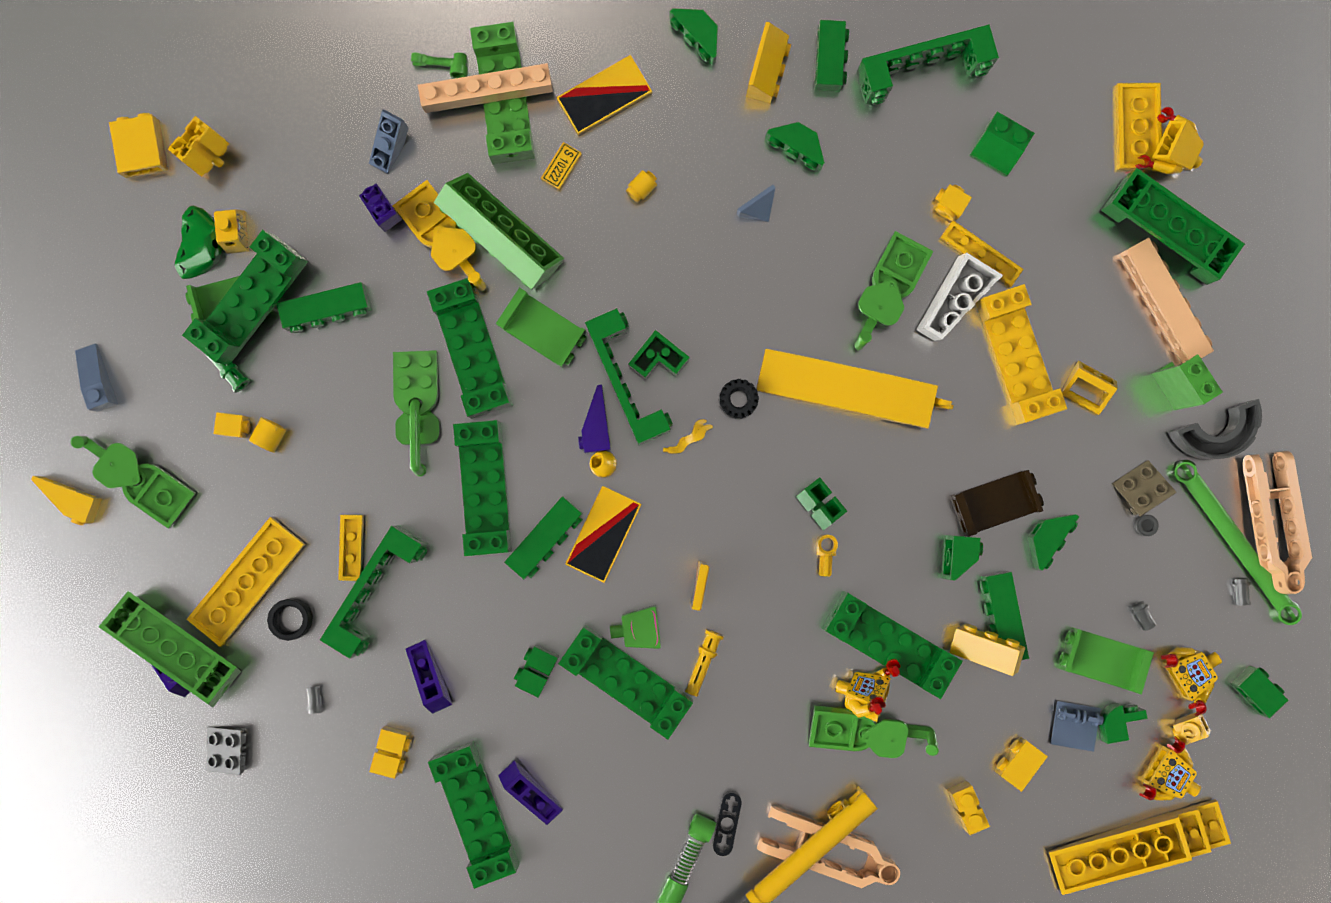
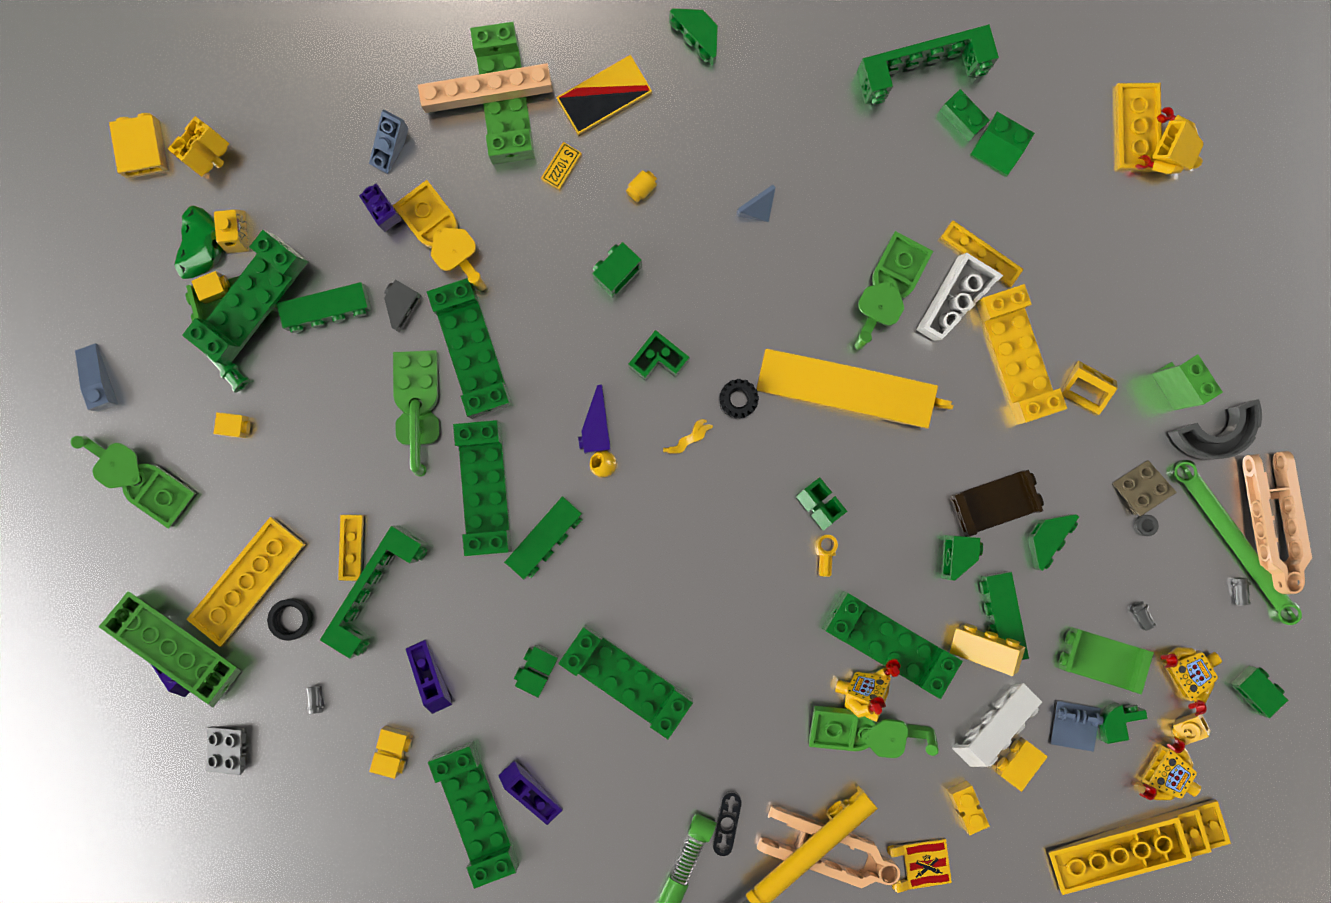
(69, 501): yellow slope -> none
(211, 287): none -> yellow brick
(267, 434): yellow piece -> none
(400, 303): none -> dark grey slope
(457, 64): bright green brick -> none
(498, 230): bright green brick -> none
(541, 328): bright green panel -> none
(603, 534): tile -> none
(605, 329): green plate -> none
(616, 269): none -> green piece
(638, 629): bright green torso -> none
(699, 585): yellow tile -> none
(706, 650): yellow pin -> none
(768, 64): yellow slope -> none
(798, 143): green slope -> none
(831, 55): green brick -> none
(924, 864): none -> flag
(951, 202): yellow brick -> none
(964, 115): none -> green brick
(998, 727): none -> white wedge
(1166, 300): light nougat brick -> none
(1175, 225): green plate -> none

